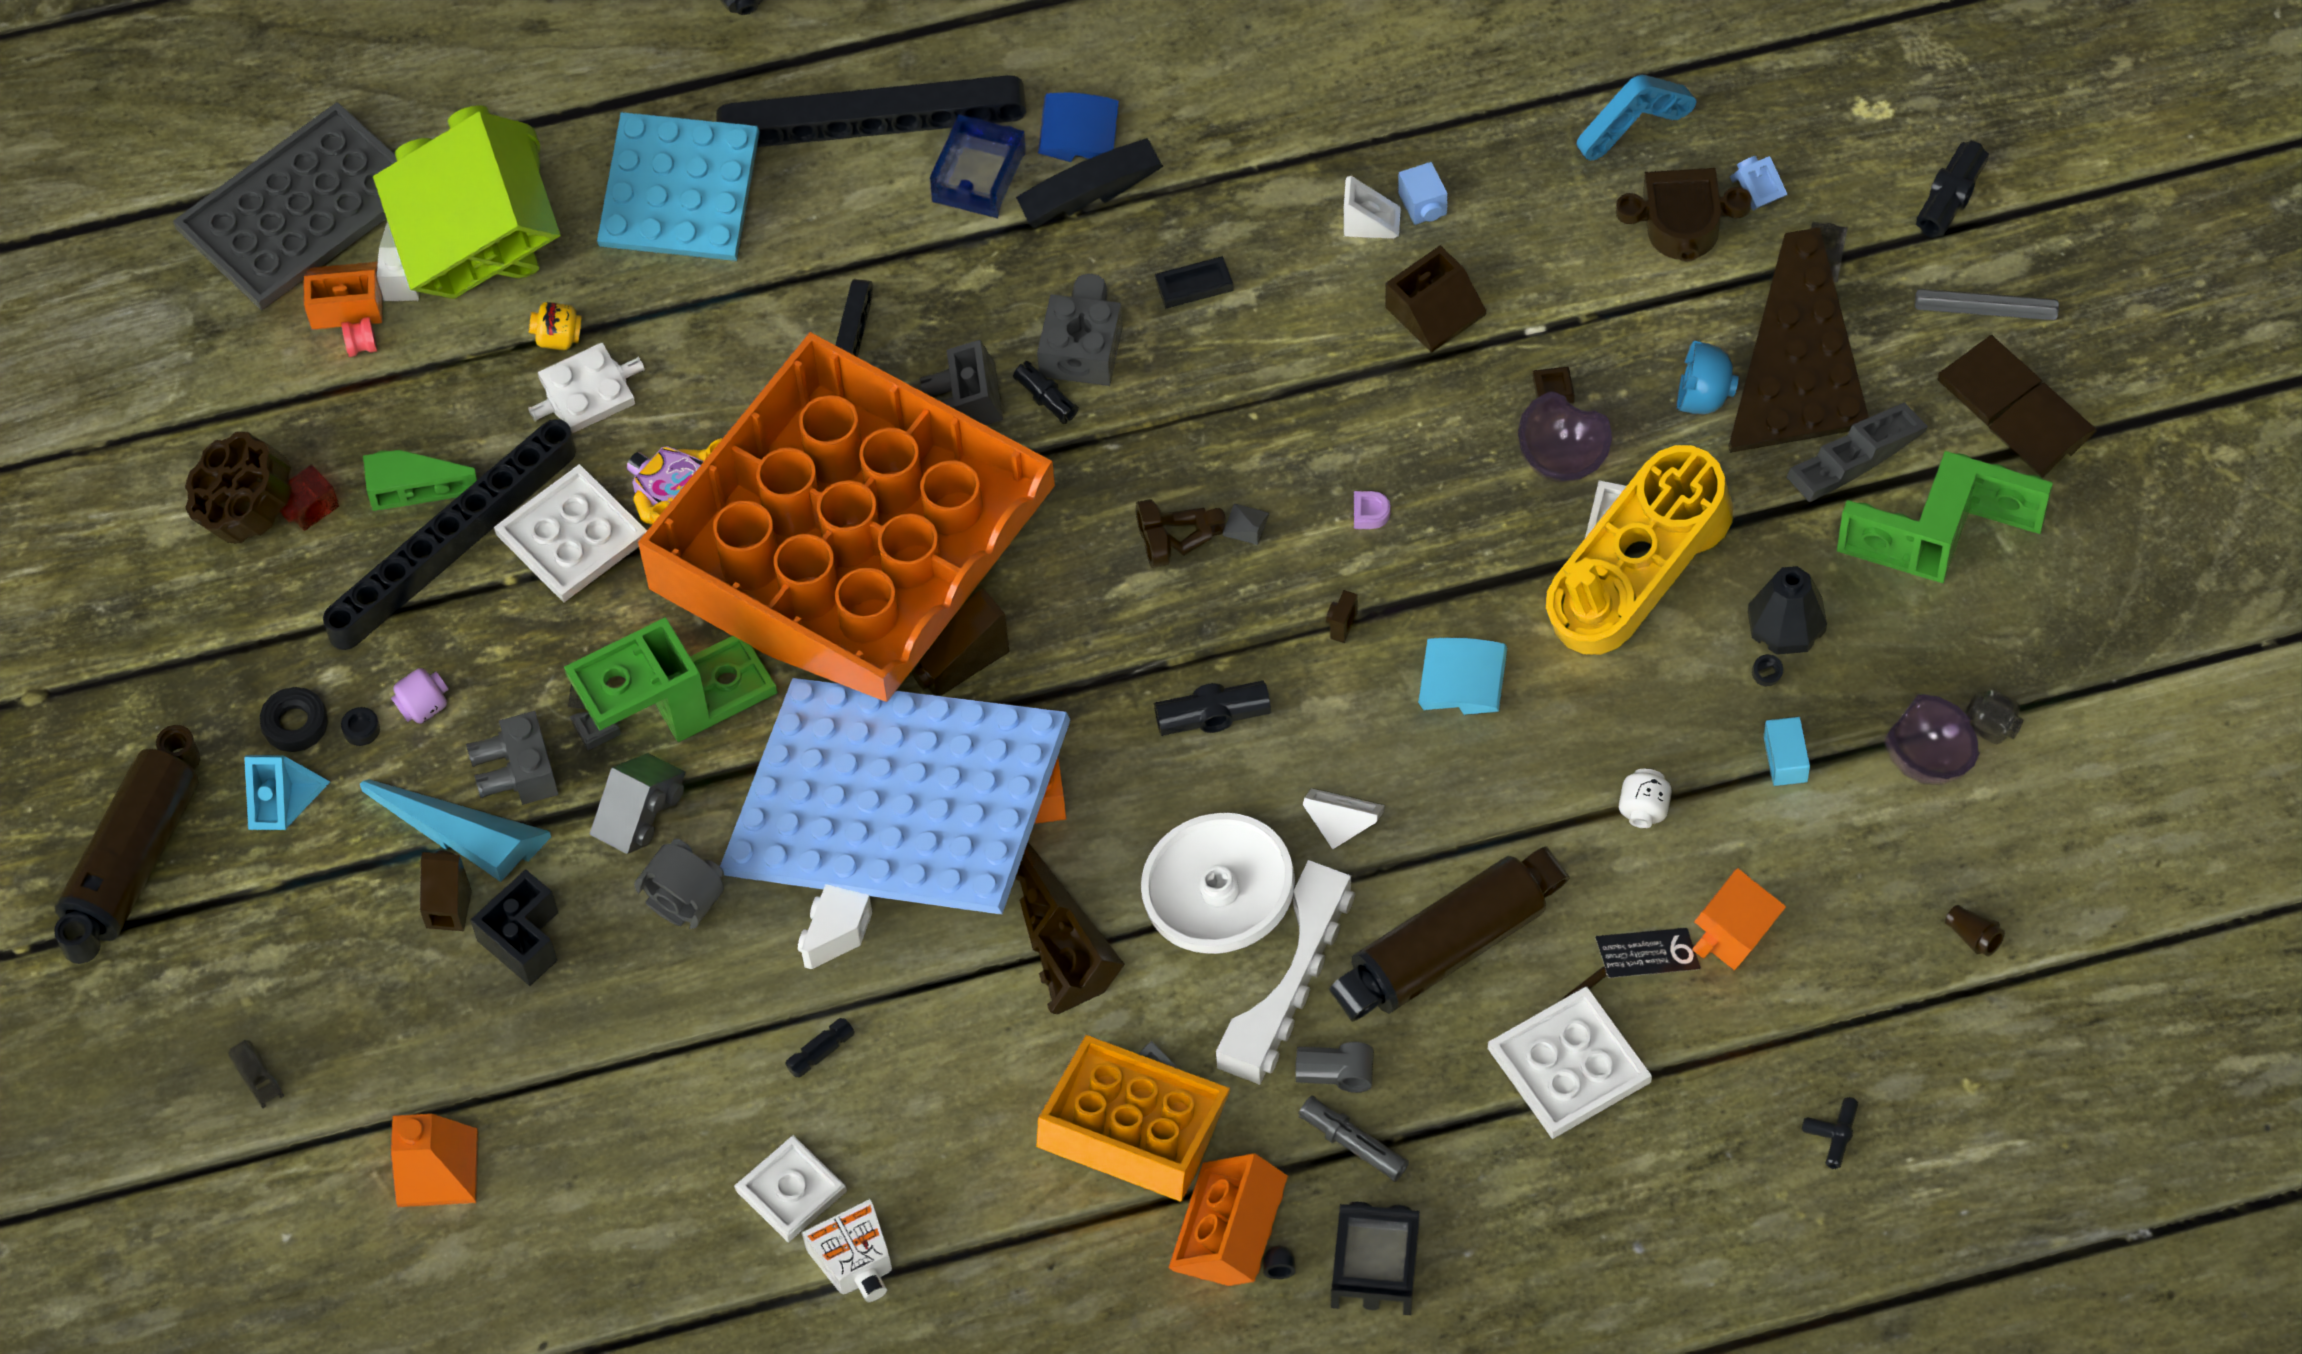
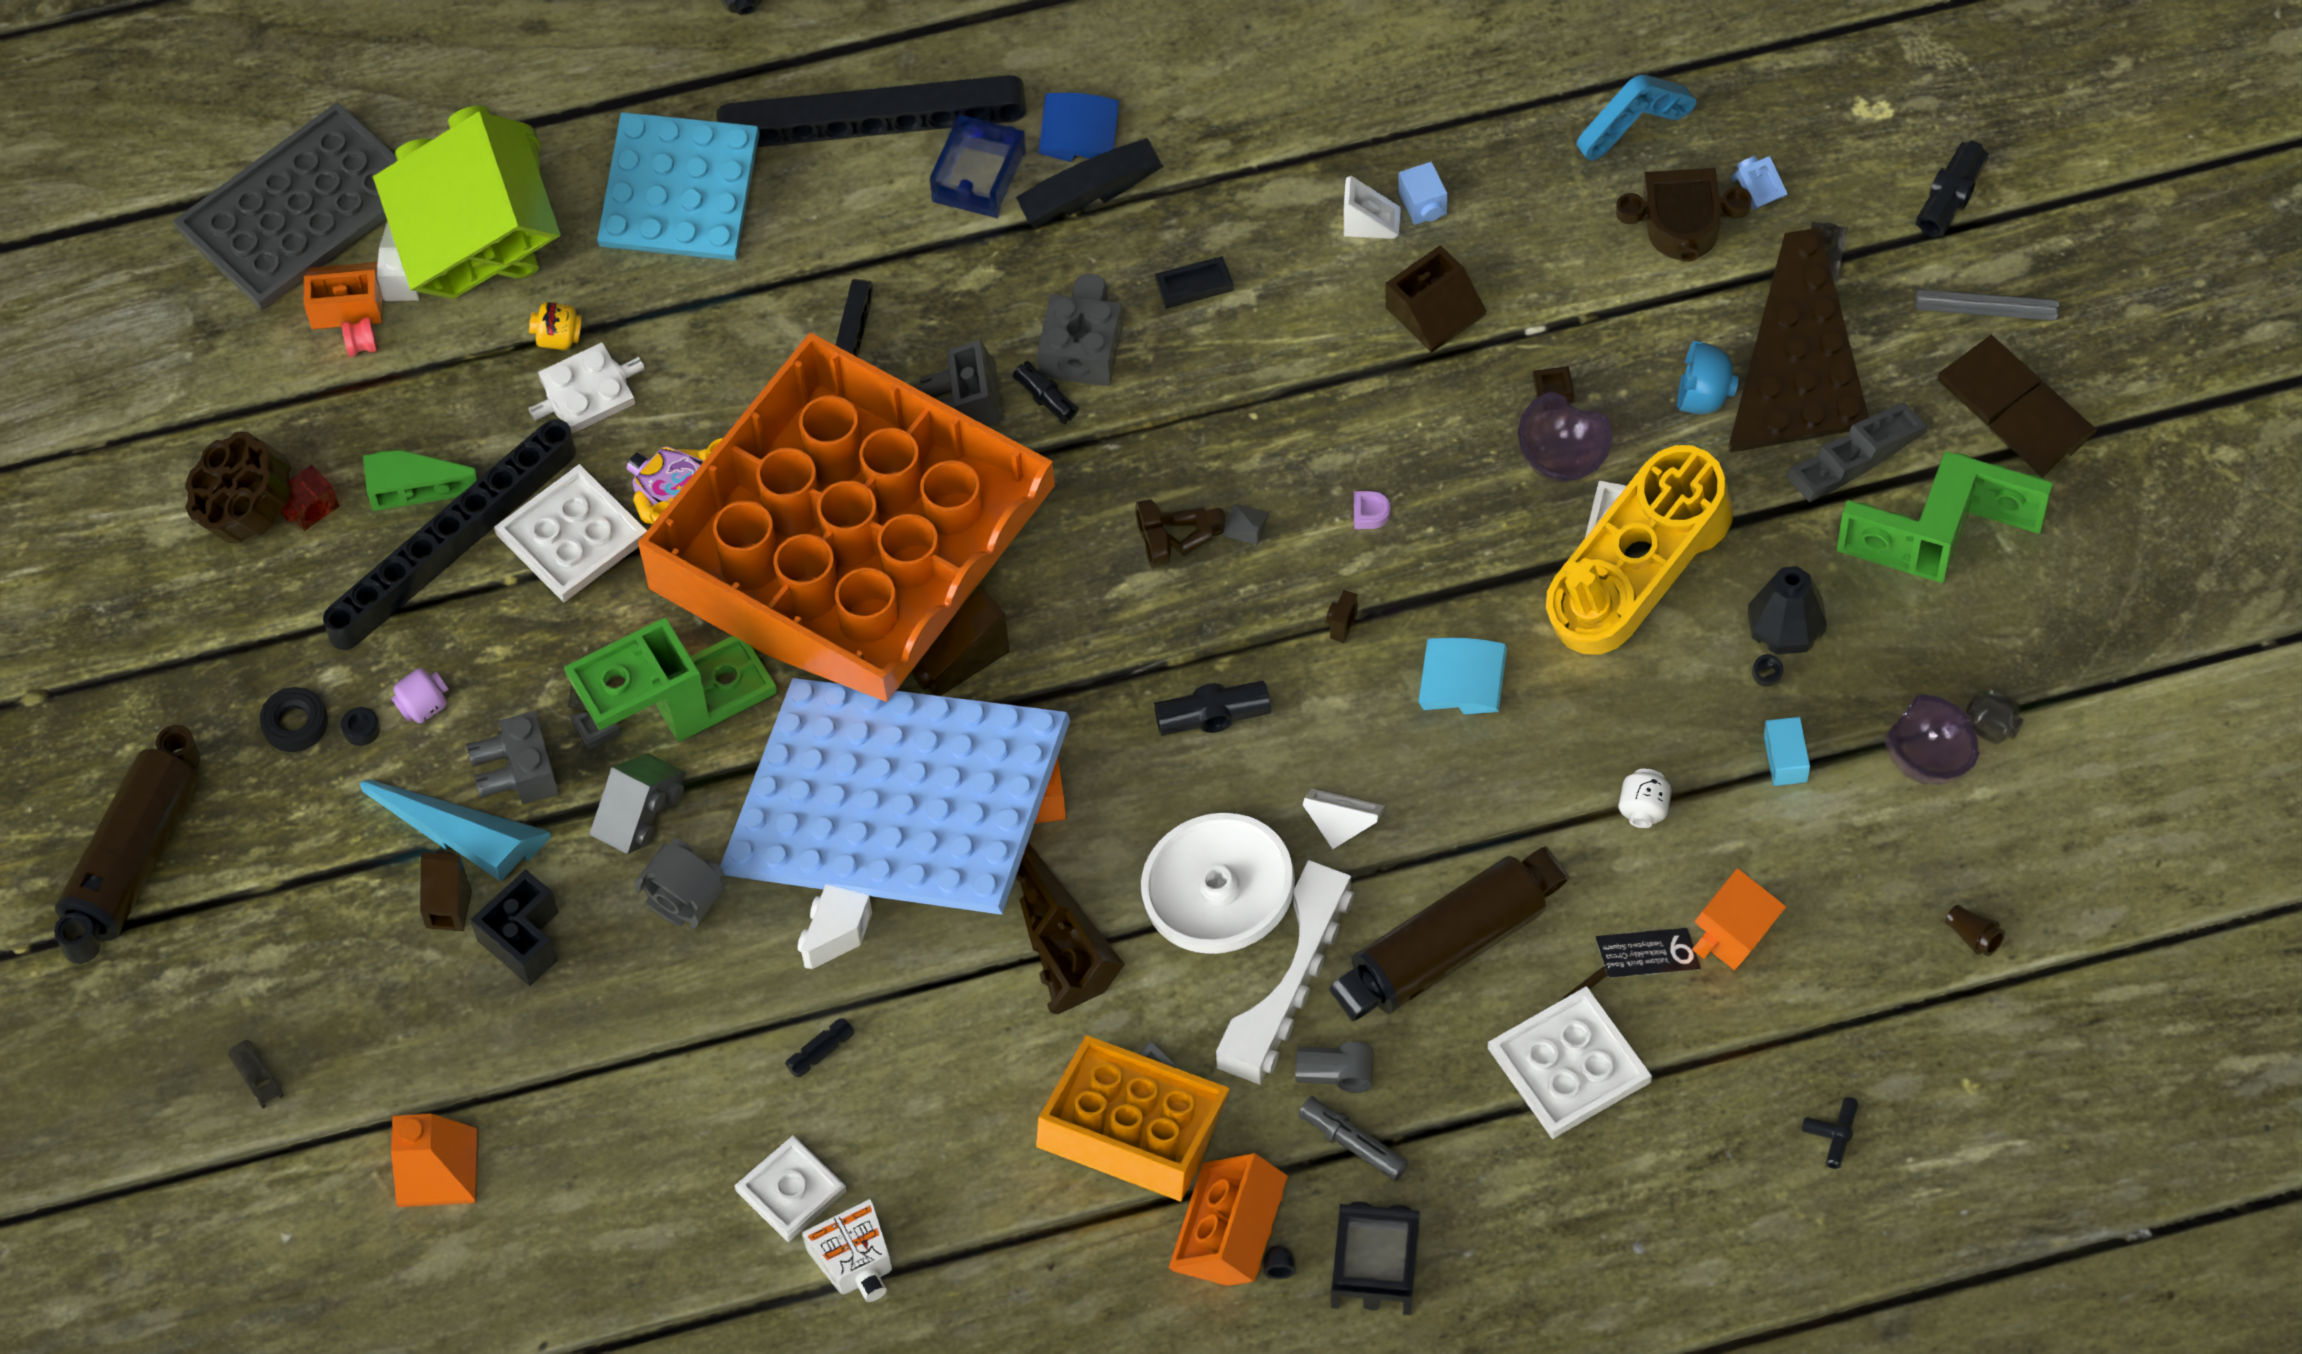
(278, 790): medium azure slope -> none

